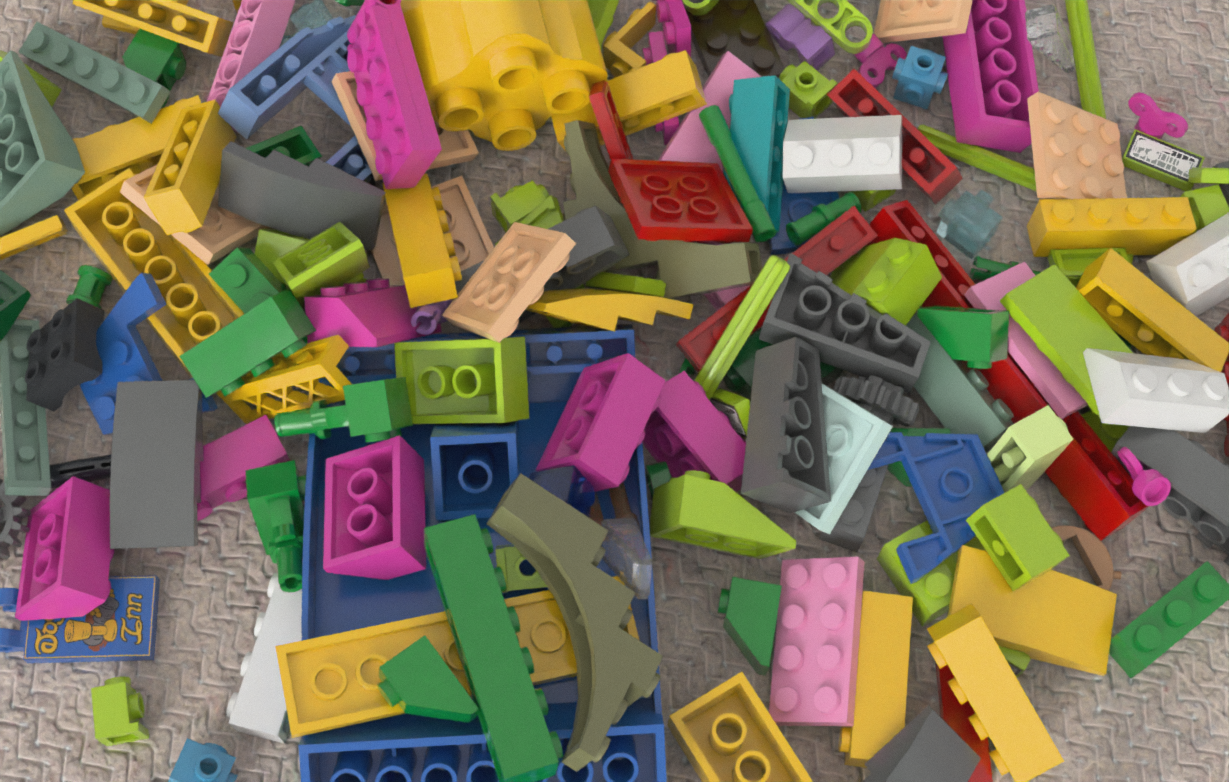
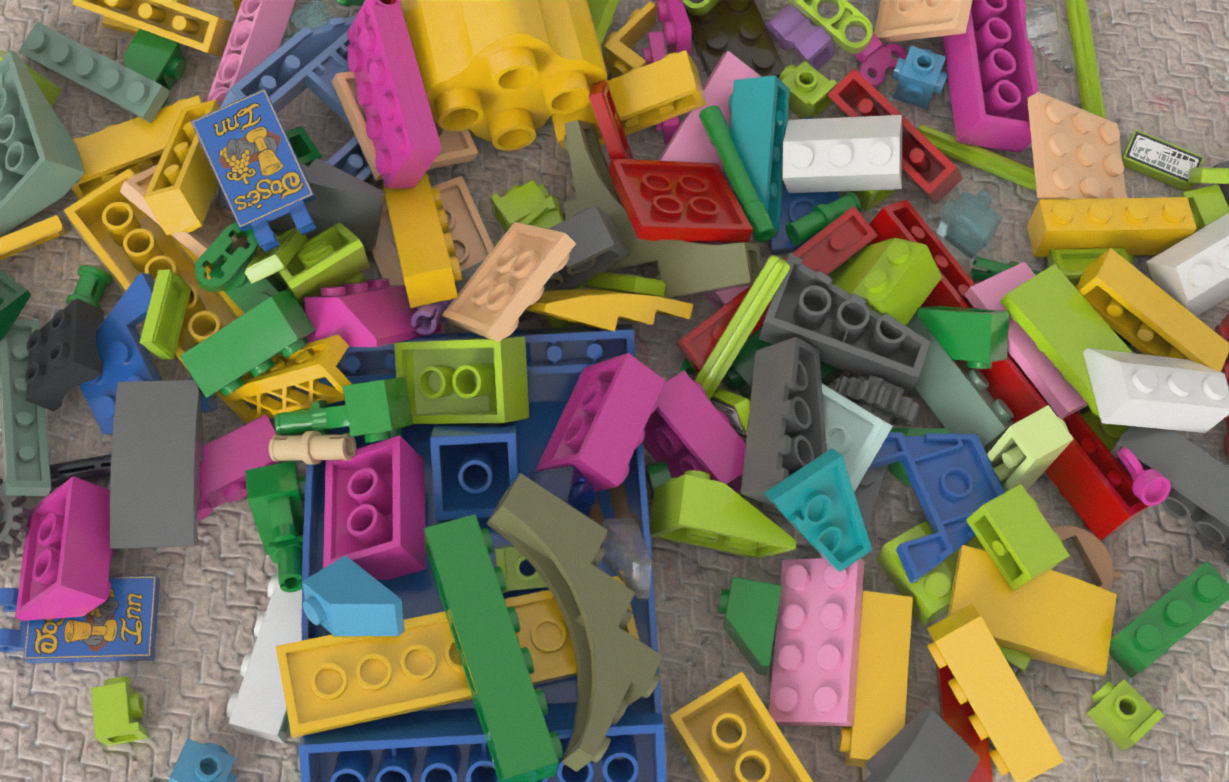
(165, 314): none -> lime tile
(233, 263): none -> green beam
(256, 166): none -> tile
(276, 259): none -> lime tile
(312, 447): none -> tan pin
(351, 602): none -> dark azure slope
(425, 685): green slope -> none
(824, 509): none -> teal wing
(1122, 728): none -> lime brick
(1154, 120): dark pink piece -> none

